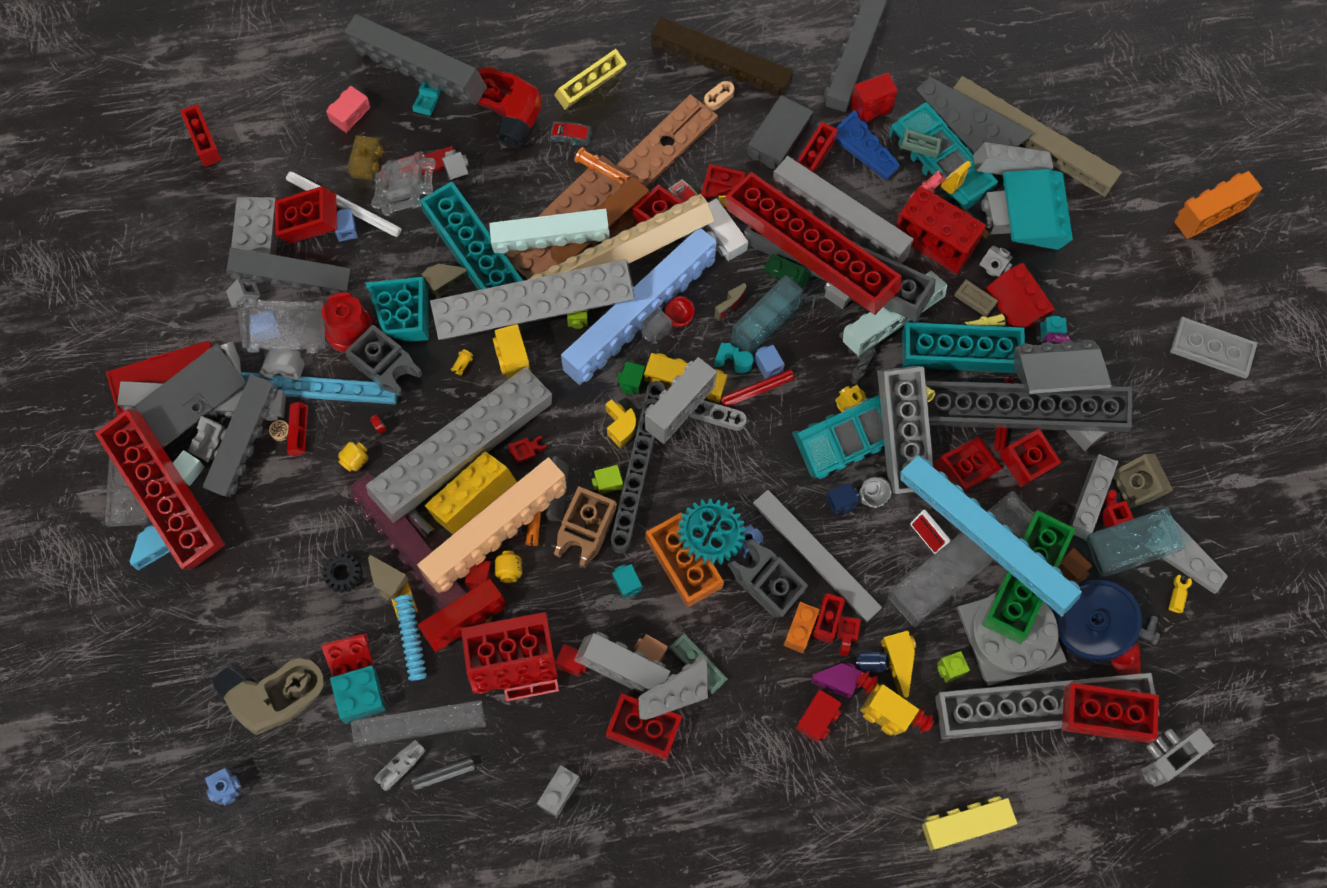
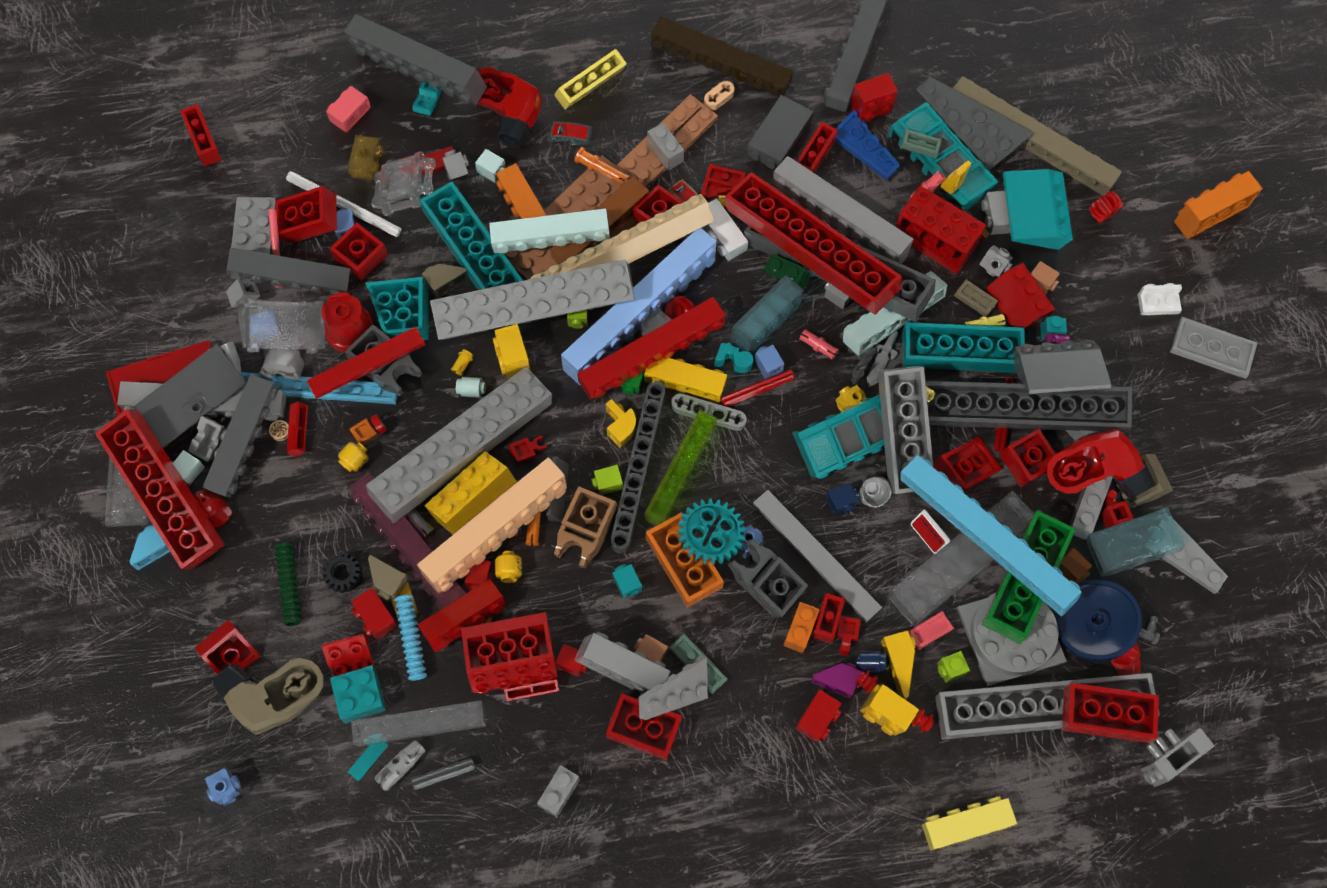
(214, 507): none -> red cap
(227, 647): none -> red slope
(274, 233): none -> coral bar
(288, 584): none -> dark green piece
(359, 251): none -> red brick
(363, 432): none -> orange tile
(365, 362): none -> red tile
(366, 760): none -> teal sticker
(374, 614): none -> red brick
(470, 387): none -> light aqua brick
(489, 164): none -> light aqua brick
(518, 193): none -> orange brick
(651, 348): none -> red brick
(665, 146): none -> light grey brick
(680, 400): light grey brick -> none
(681, 468): none -> clear neon green brick
(734, 298): dark tan slope -> none
(819, 344): none -> coral pin
(882, 358): none -> light grey sword
(931, 630): none -> coral tile
(1003, 158): light grey brick -> none
(1045, 277): none -> nougat brick
(1096, 458): none -> red piece
(1106, 206): none -> red gear
(1160, 299): none -> white bracket
(1179, 595): yellow bar -> none

